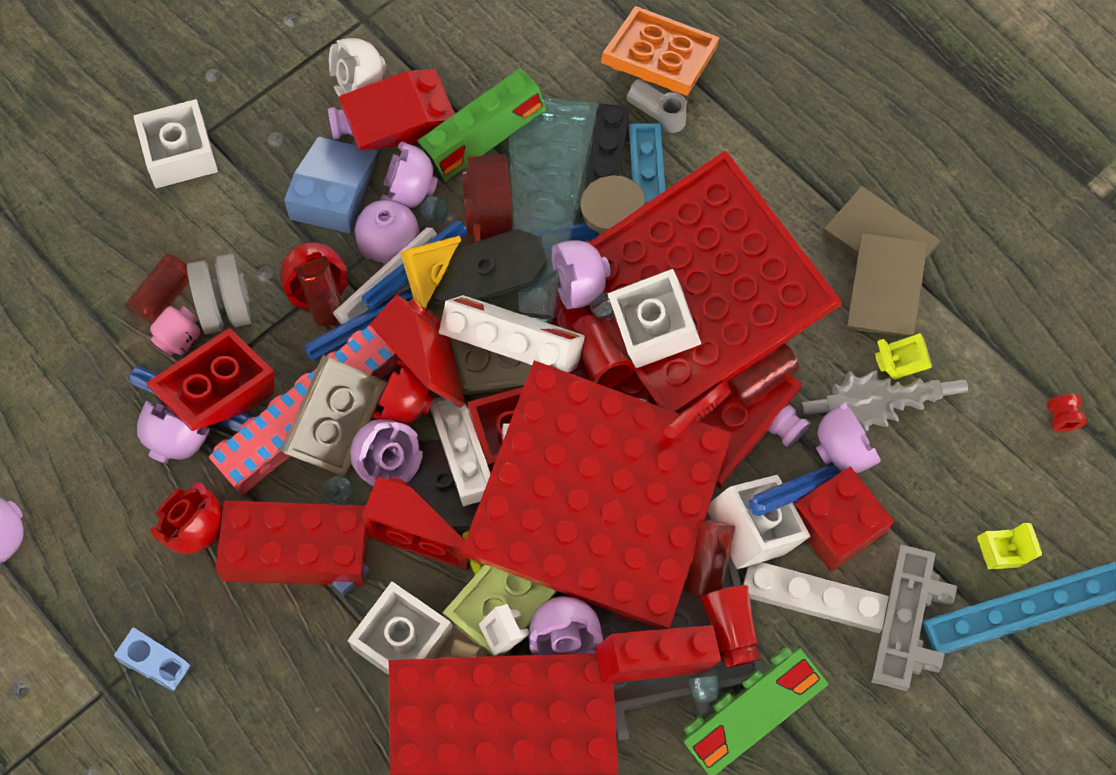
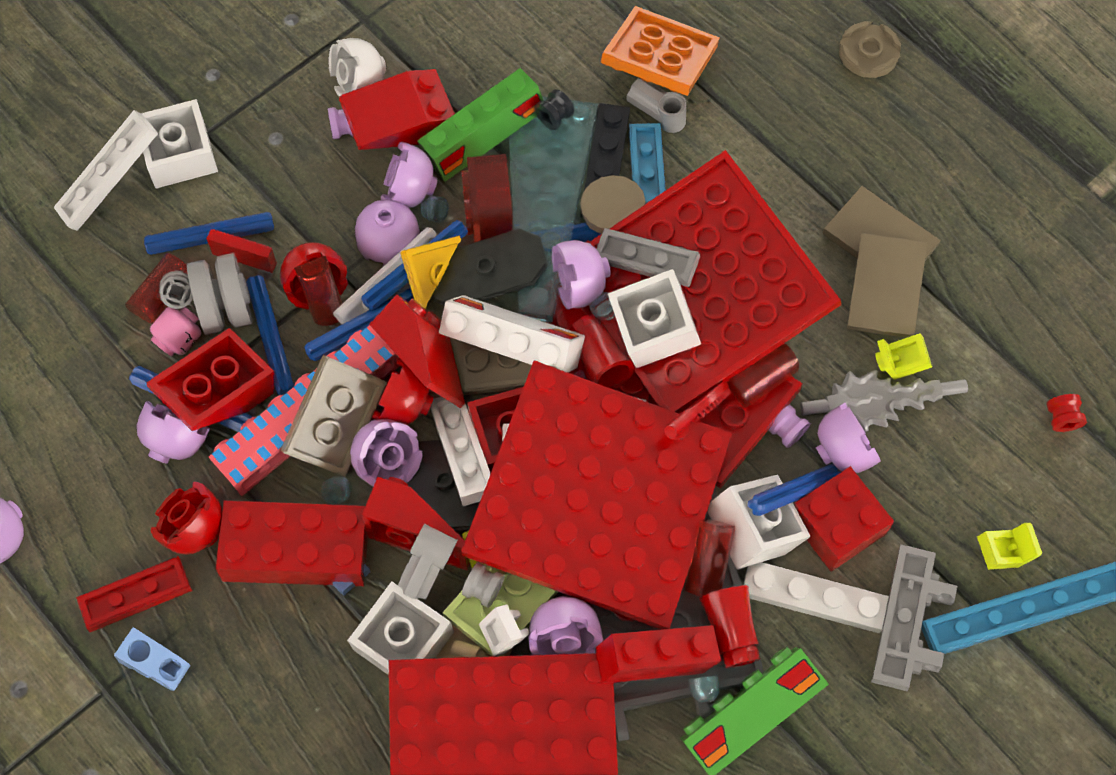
(105, 170): none -> white plate
(133, 594): none -> red tile
(174, 283): none -> light grey wheel
(197, 234): none -> blue axle
(246, 251): none -> red tile
(270, 334): none -> blue axle
(330, 185): medium blue slope -> none
(428, 556): none -> light grey piece
(483, 584): none -> light grey wheel
(554, 109): none -> black wheel
(647, 256): none -> light grey tile
(869, 49): none -> dark tan tile

